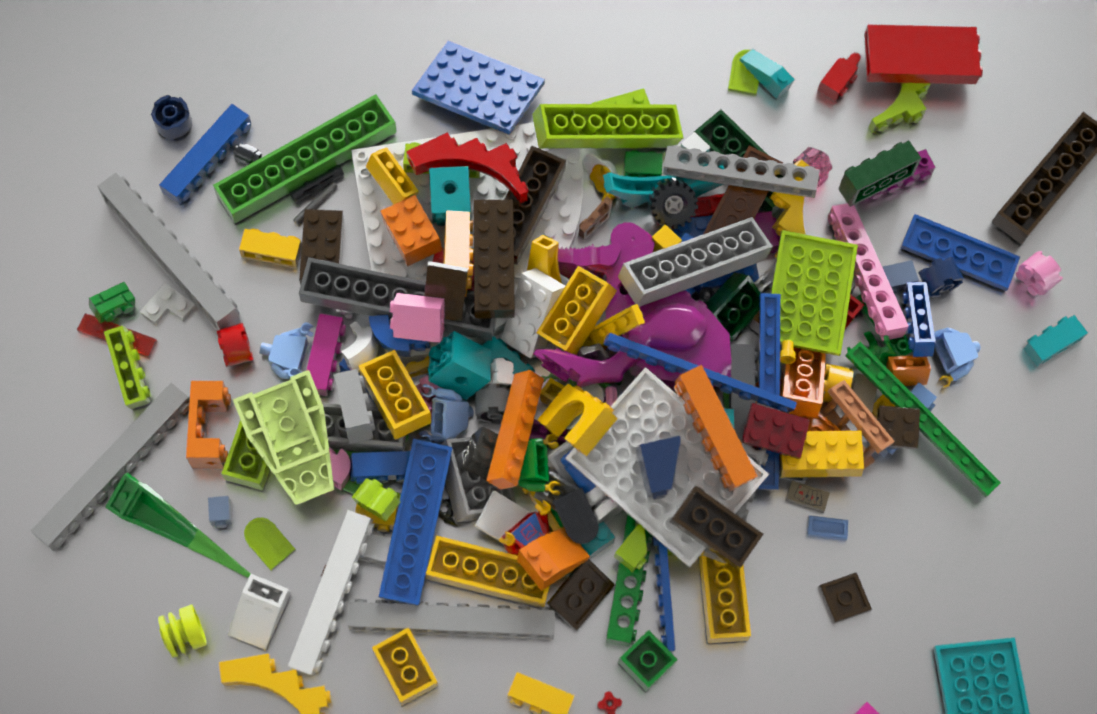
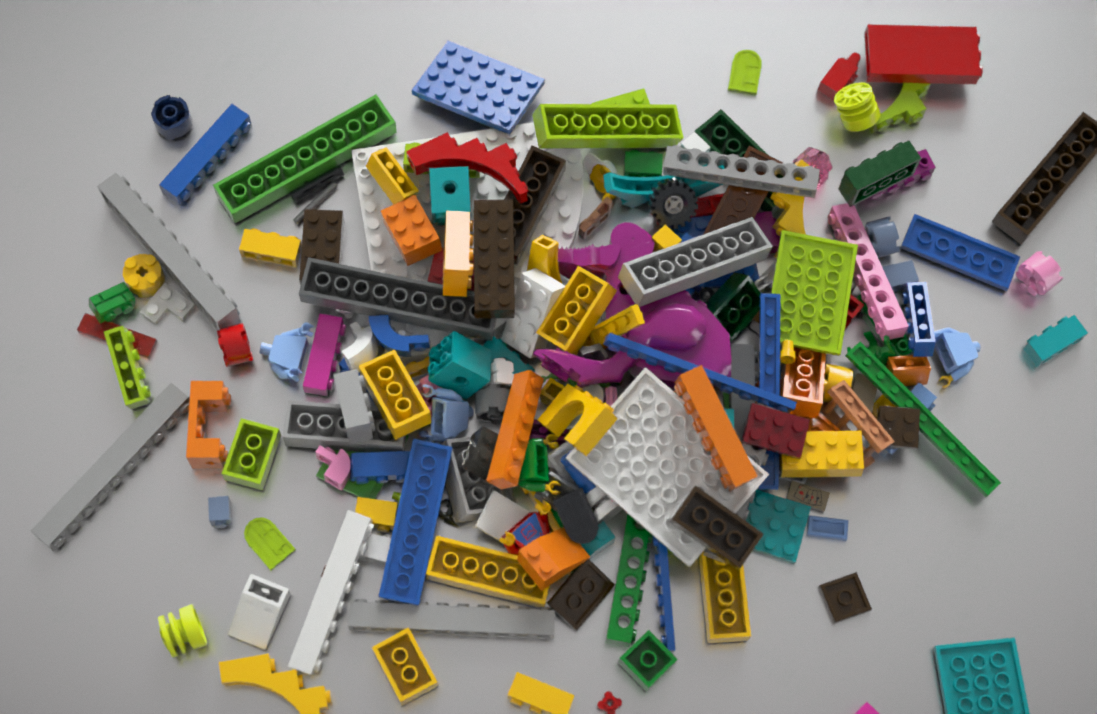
(142, 265): none -> yellow brick
(147, 509): green plate -> none
(246, 154): black brick -> none
(290, 435): yellowish green wedge -> none
(376, 499): lime brick -> none
(417, 317): bright pink brick -> none
(447, 283): dark brown tile -> none
(633, 550): lime slope -> none
(658, 465): dark blue slope -> none
(768, 72): teal slope -> none
(780, 522): none -> teal plate
(857, 107): none -> neon yellow wheel
(883, 236): none -> sand blue brick
(941, 276): dark blue brick -> none

